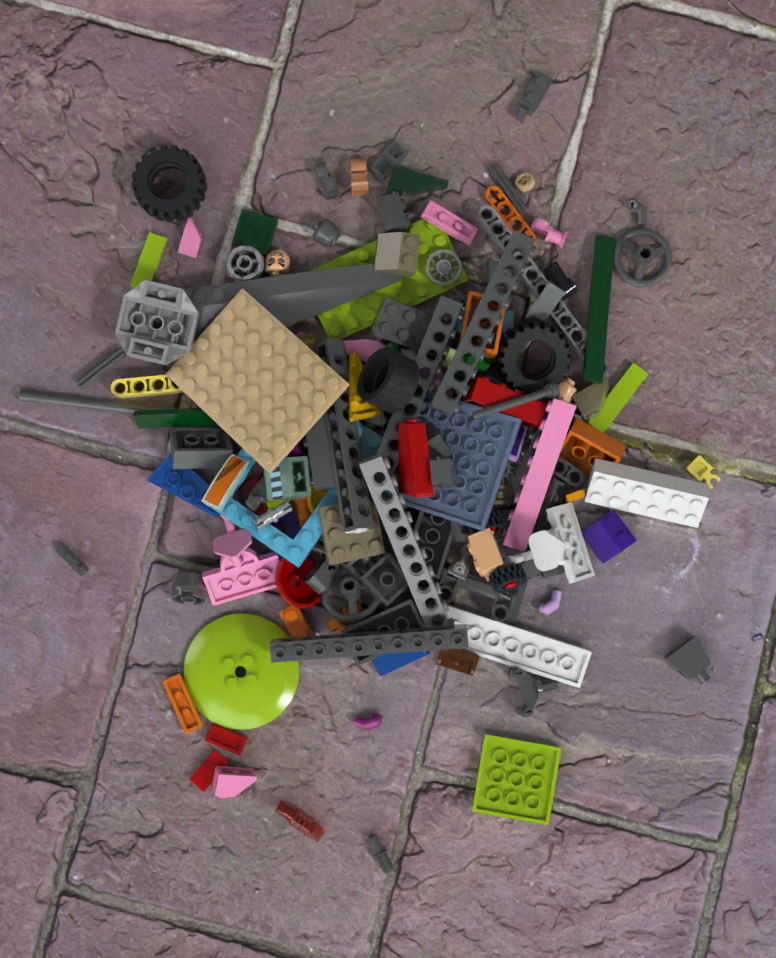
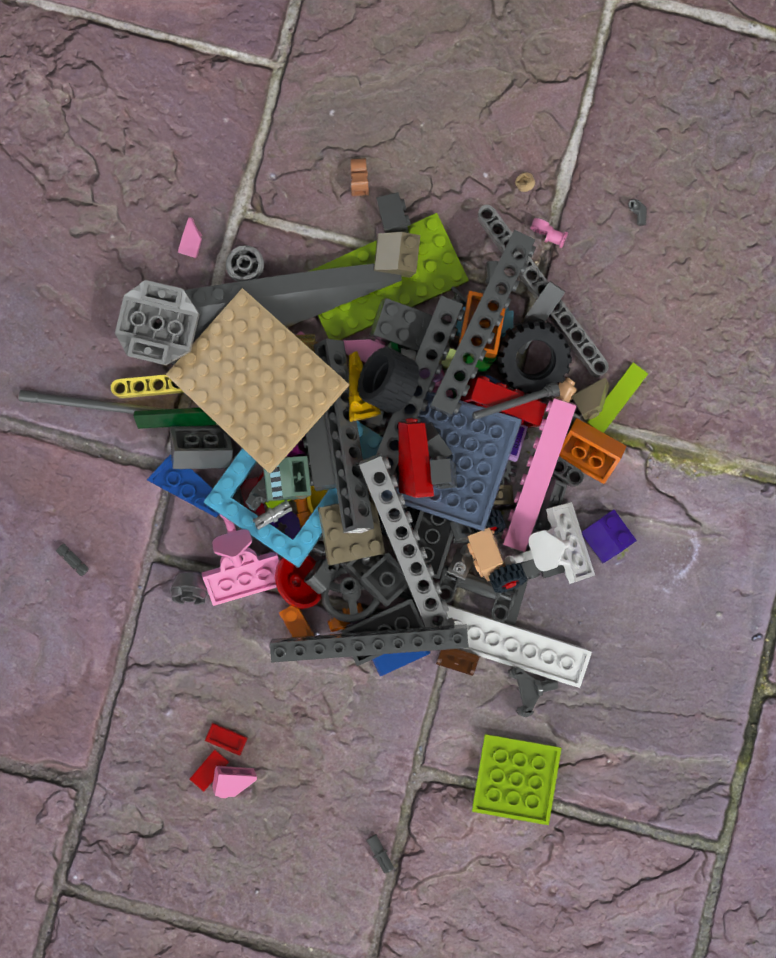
(101, 368): dark grey axle -> none
(149, 259): lime tile -> none
(169, 159): black tyre -> none
(182, 703): orange plate -> none
(212, 679): lime dish -> none
(225, 482): slope -> none
(255, 231): dark green plate -> none
(277, 263): light nougat head -> none
(301, 821): clear red hinge -> none
(326, 232): dark grey head -> none
(329, 182): dark grey connector -> none
(369, 724): magenta arm -> none
(384, 164): dark grey slope -> none
(411, 182): clear green slope -> none
(443, 267): light grey wheel -> none
(449, 222): bright pink tile -> none
(508, 188): dark grey axle -> none
(512, 216): orange beam -> none
(527, 451): dark grey plate -> none
(533, 95): dark grey hinge -> none
(551, 605): lavender arm -> none
(557, 276): black piece -> none
(574, 496): light orange tile -> none
(598, 309): dark green tile -> none
(641, 262): dark grey piece -> none
(647, 493): white brick -> none
(690, 660): dark grey torso -> none
(700, 470): light yellow plate -> none

